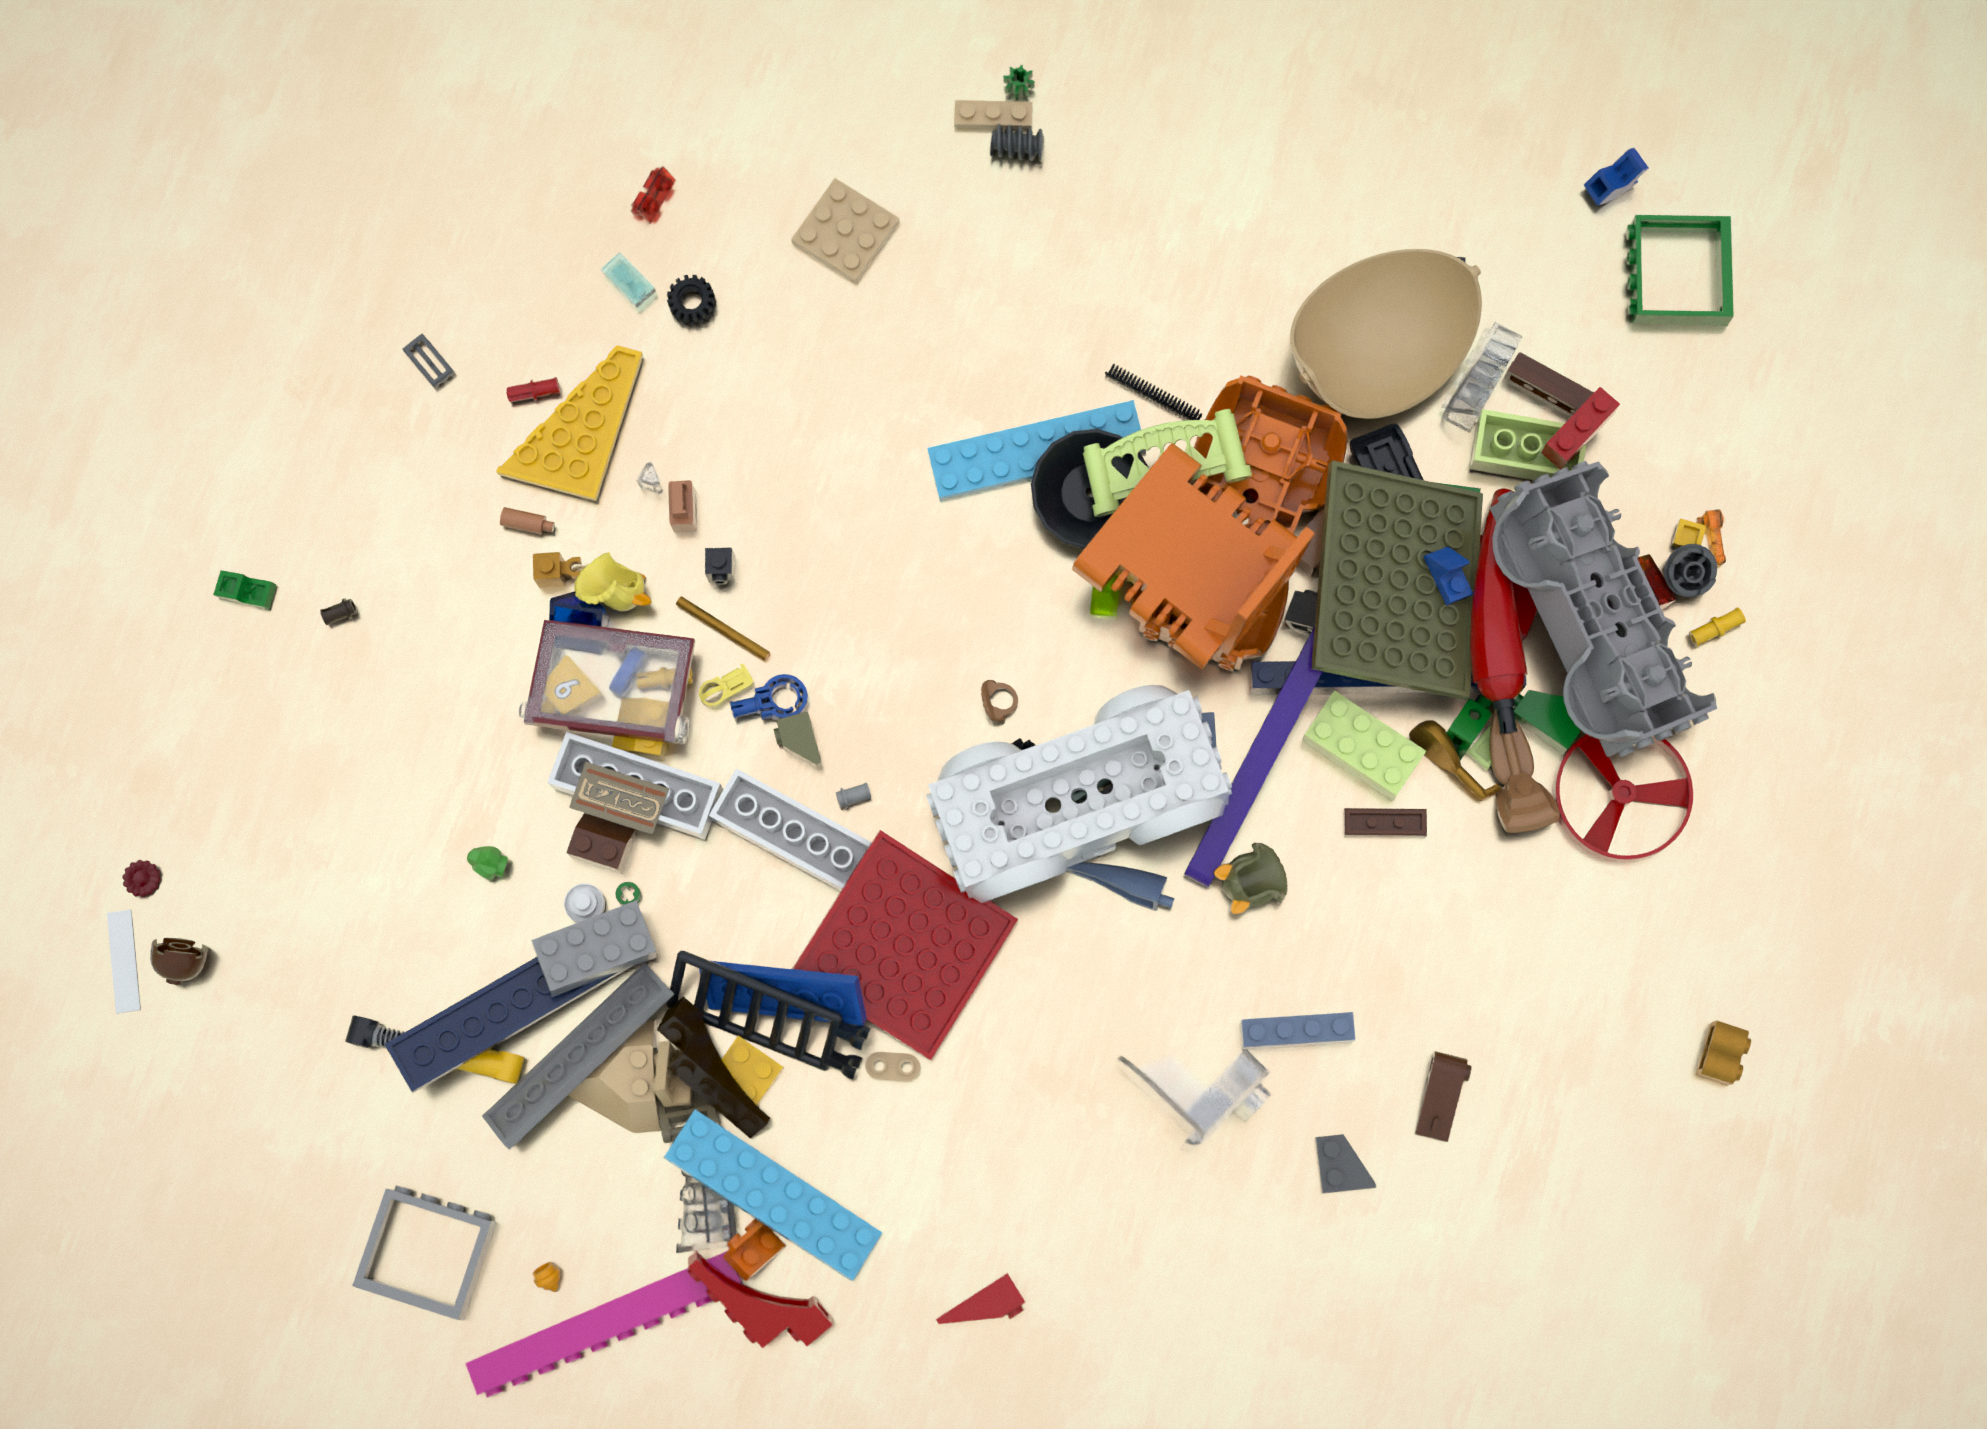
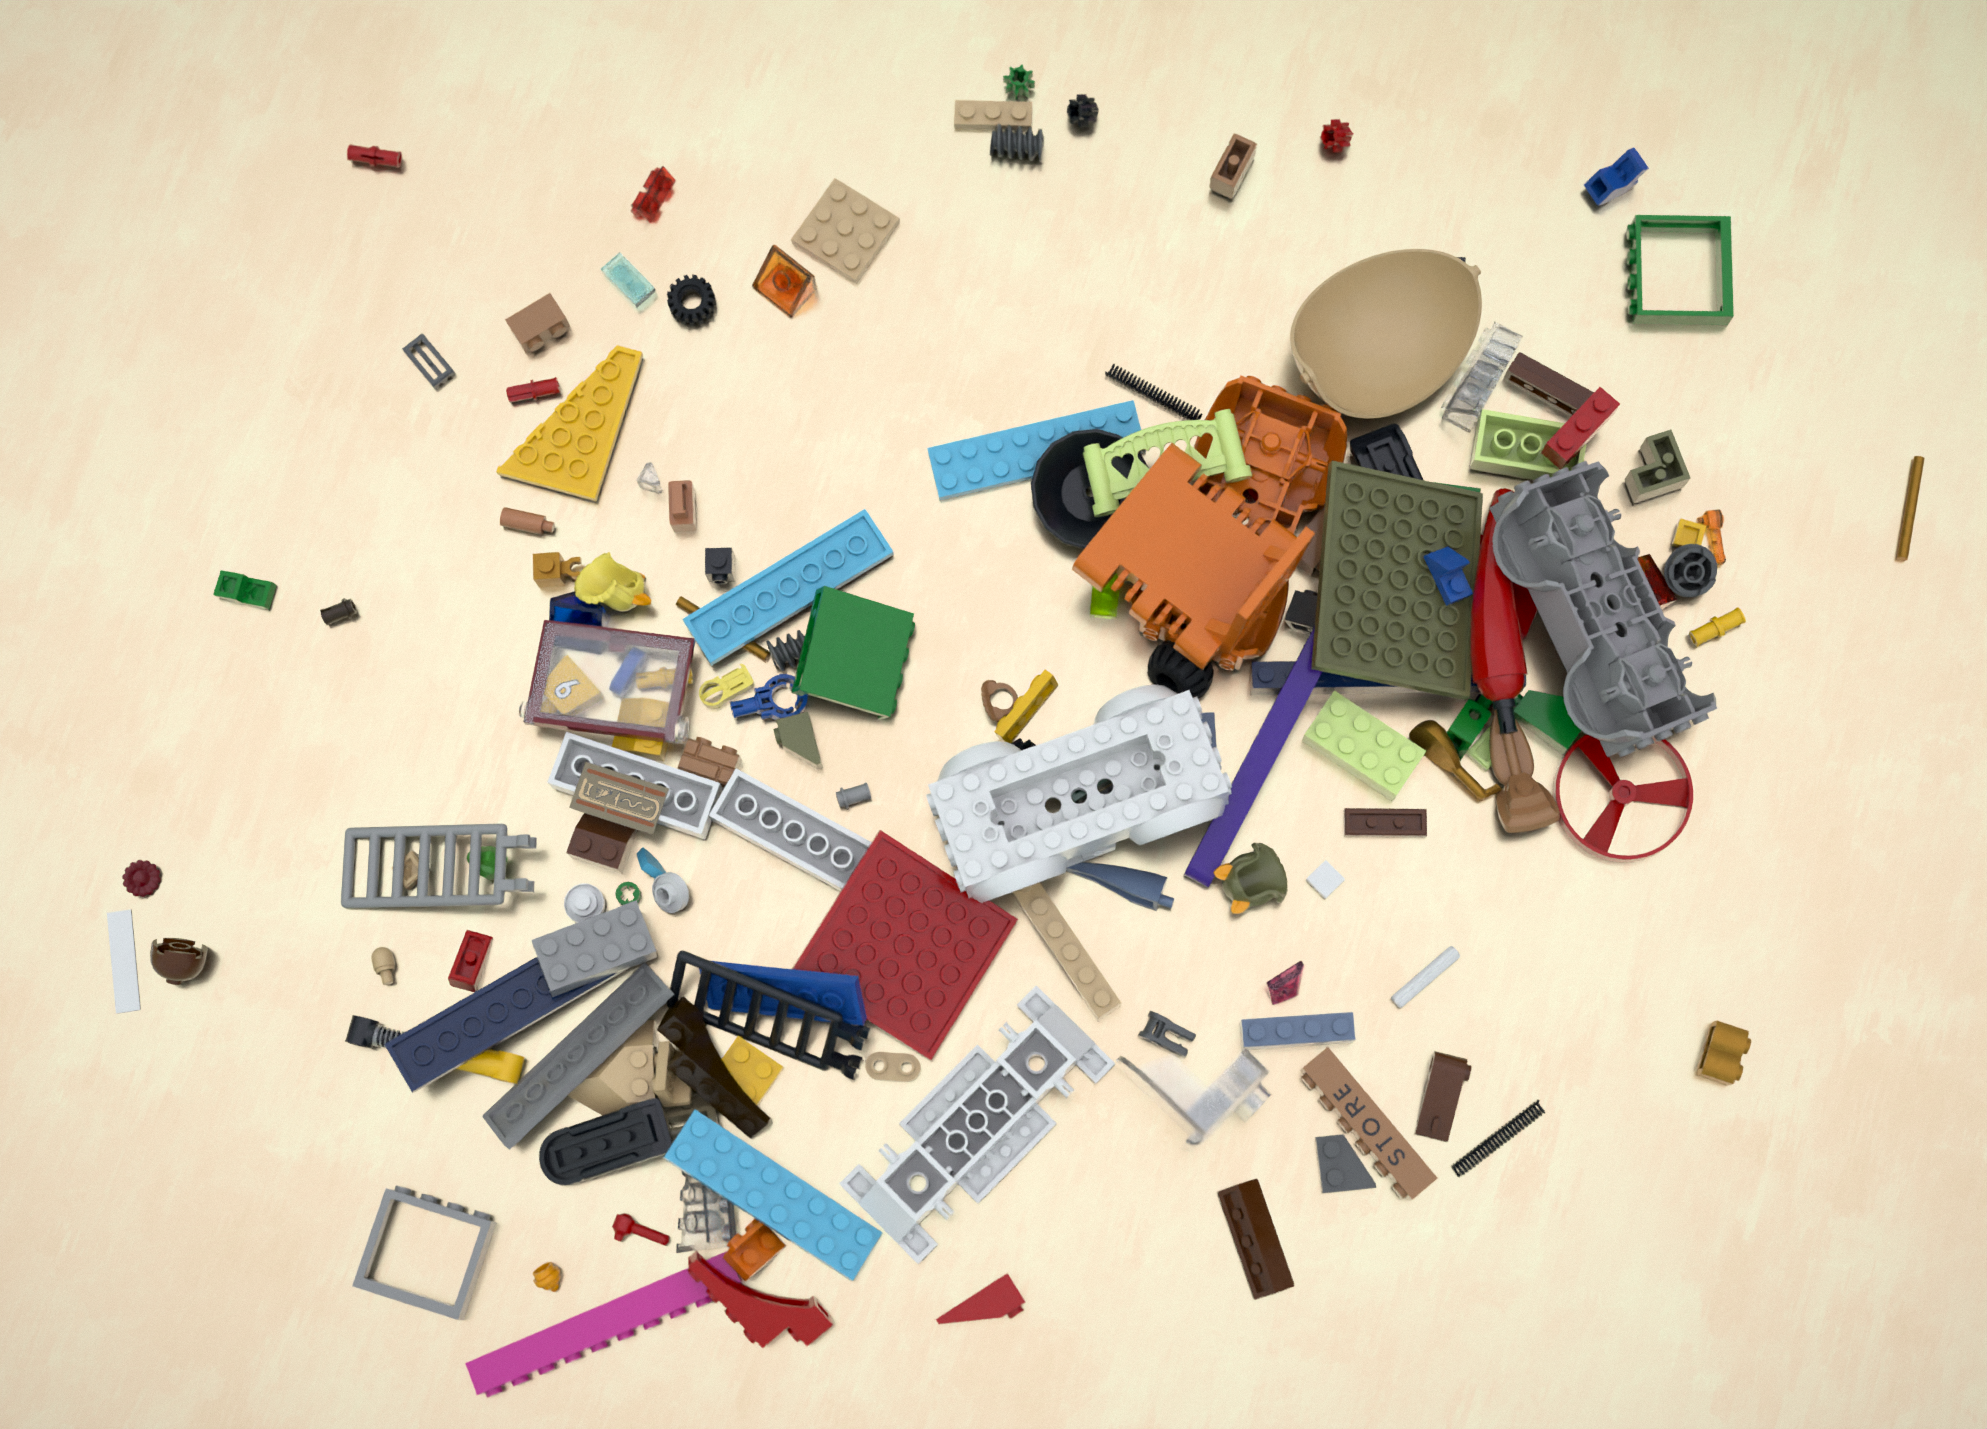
(374, 155): none -> red pin
(383, 964): none -> tan cylinder
(410, 870): none -> tan tile
(425, 832): none -> light grey bar
(470, 961): none -> red slope
(538, 323): none -> medium nougat brick
(605, 1143): none -> black piece
(625, 1225): none -> red piece
(649, 863): none -> medium azure tile
(670, 892): none -> white plate
(708, 761): none -> medium nougat brick
(784, 281): none -> clear orange slope
(786, 651): none -> dark grey piece
(787, 586): none -> medium azure plate
(854, 652): none -> green panel
(976, 1123): none -> white piece
(1026, 707): none -> yellow plate
(1068, 950): none -> tan arch
(1082, 110): none -> black gear
(1158, 1037): none -> dark grey piece
(1178, 673): none -> black wheel
(1233, 165): none -> medium nougat brick
(1256, 1238): none -> reddish brown panel
(1286, 984): none -> clear pink piece
(1325, 879): none -> white tile
(1336, 135): none -> red gear
(1368, 1124): none -> medium nougat brick
(1425, 976): none -> white axle
(1495, 1135): none -> black piece
(1663, 471): none -> olive brick
(1910, 508): none -> pearl gold bar

